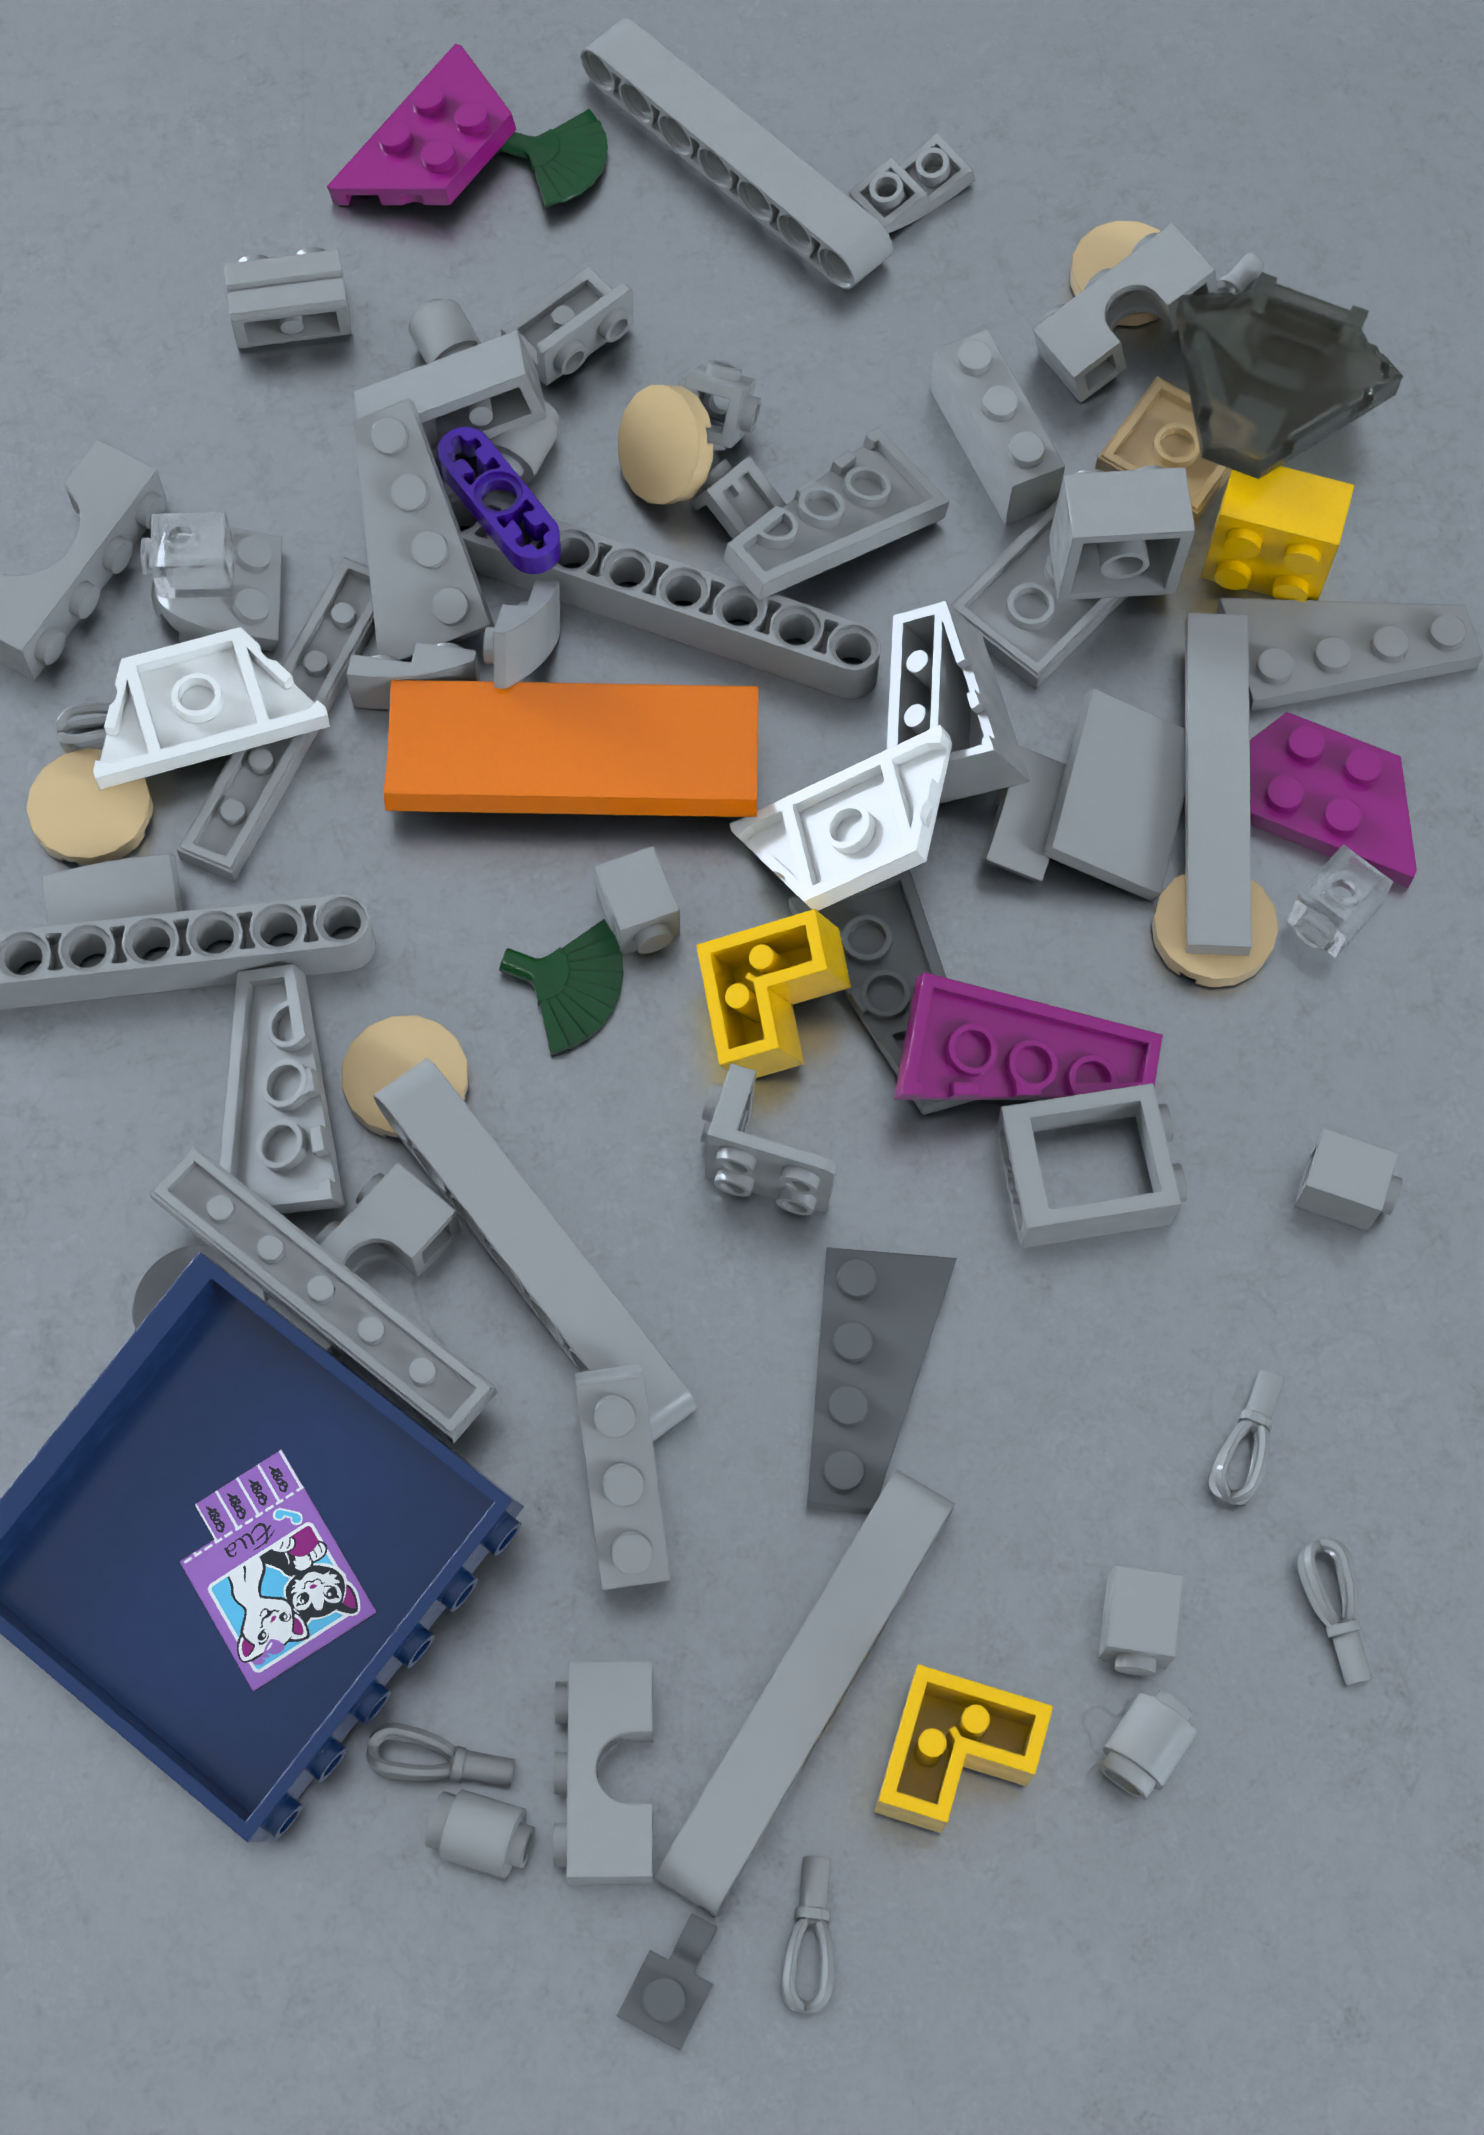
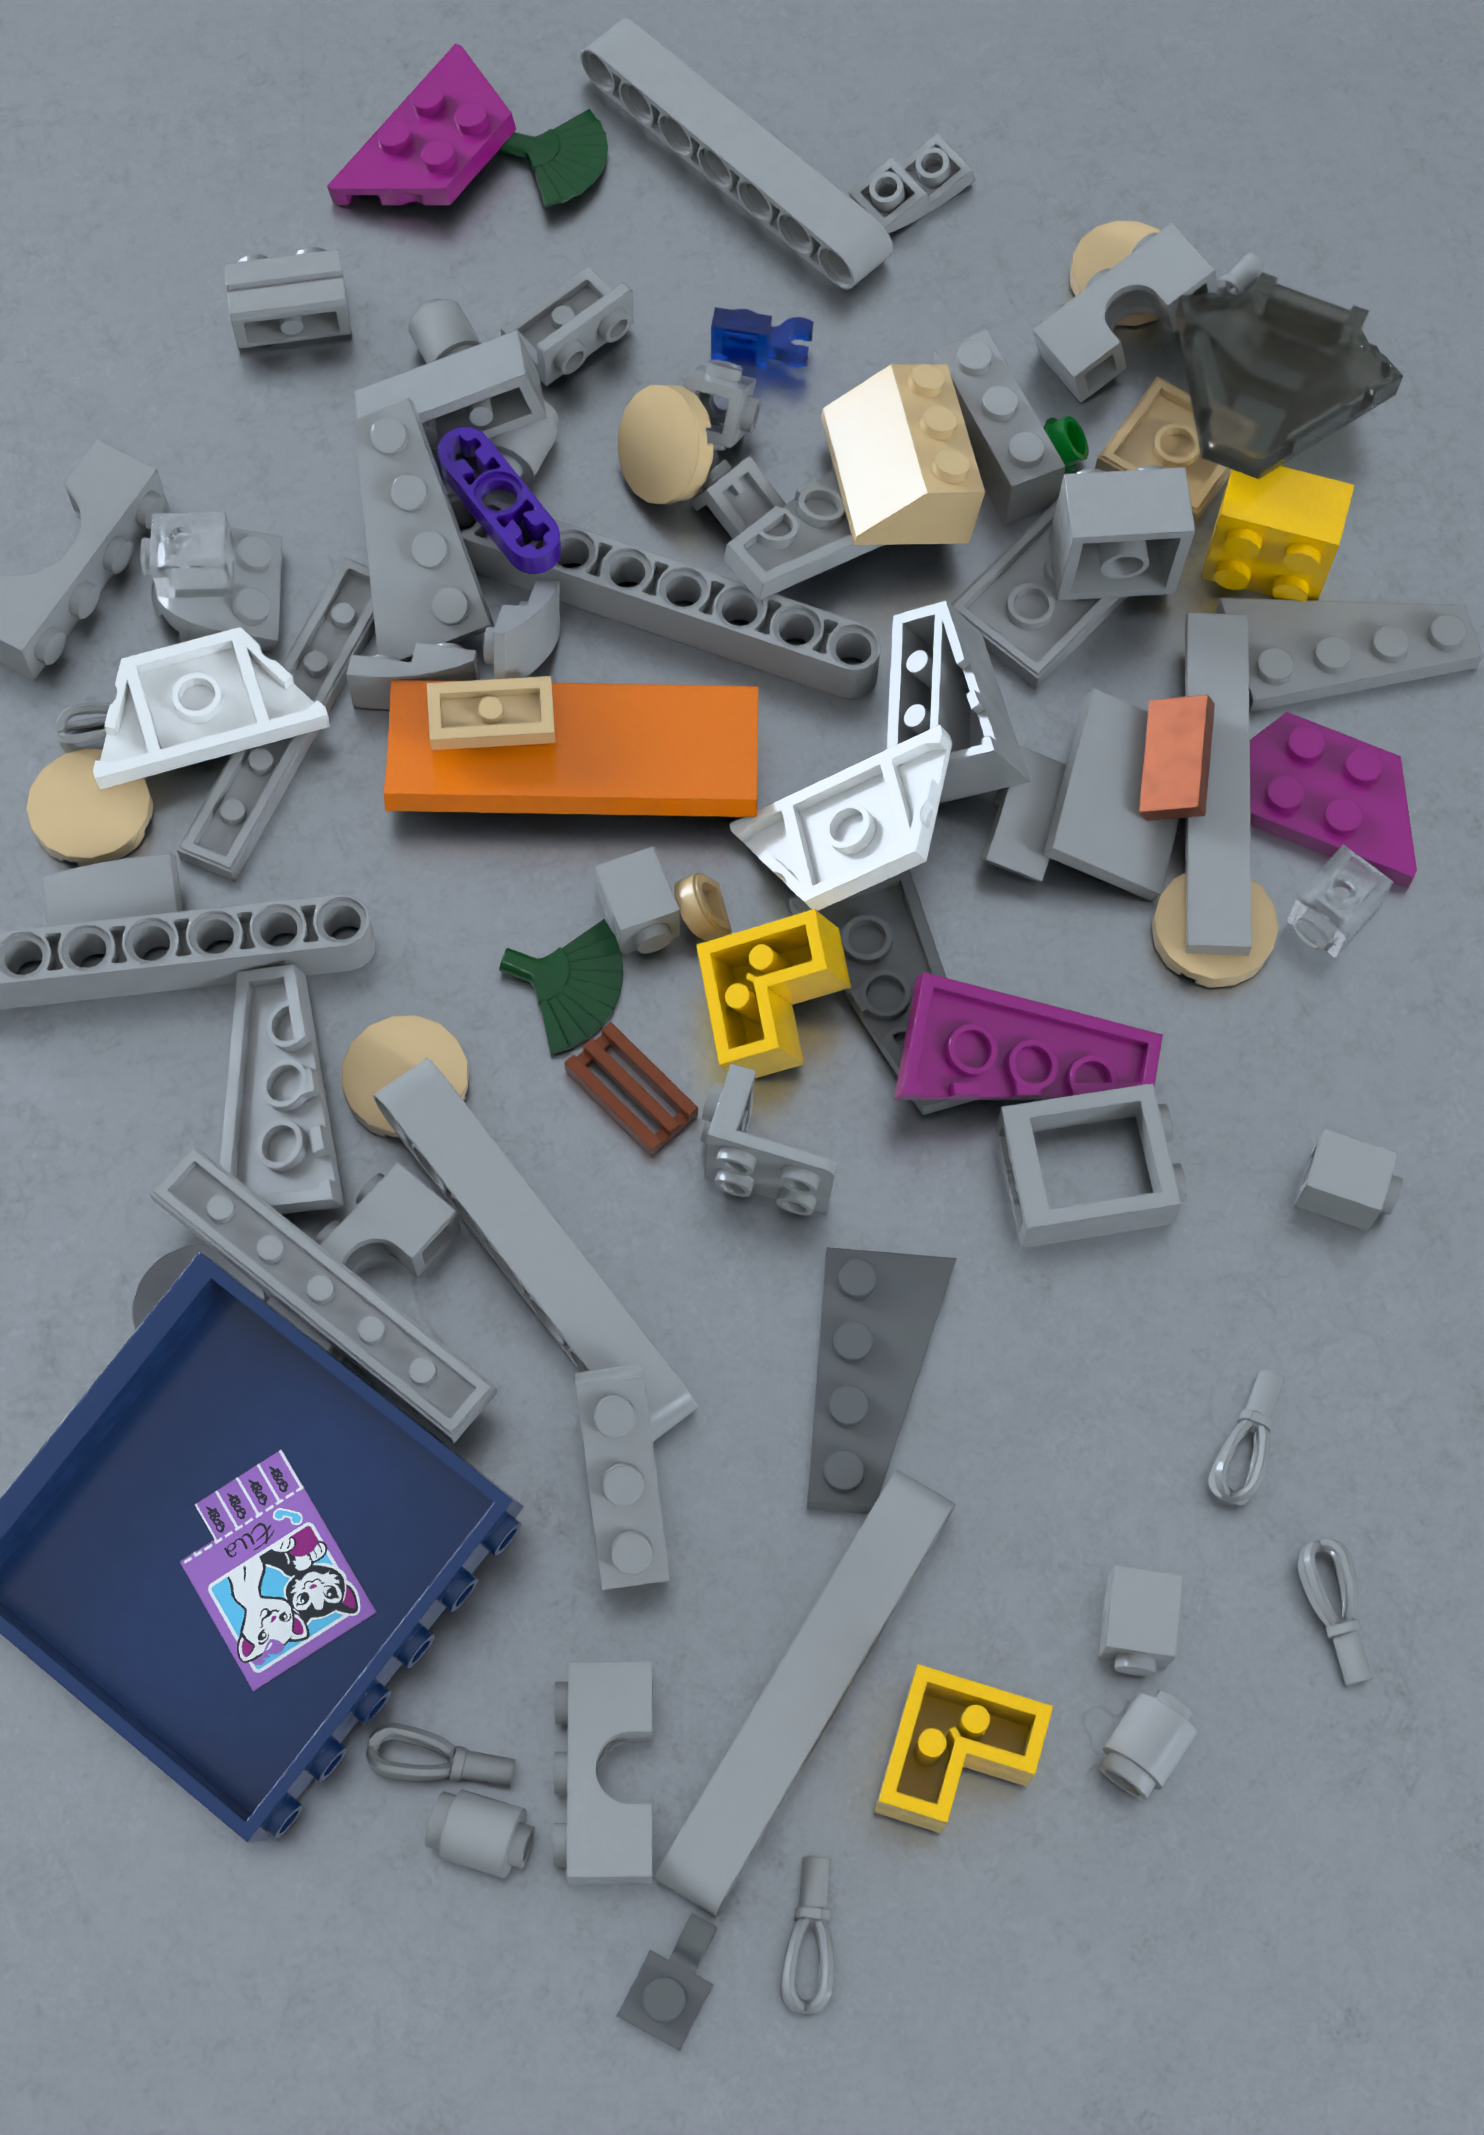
(490, 713): none -> tan plate
(596, 1052): none -> copper tile
(702, 906): none -> tan tile
(751, 340): none -> clear blue plate
(904, 458): none -> tan slope
(1068, 440): none -> green plate
(1177, 758): none -> tile

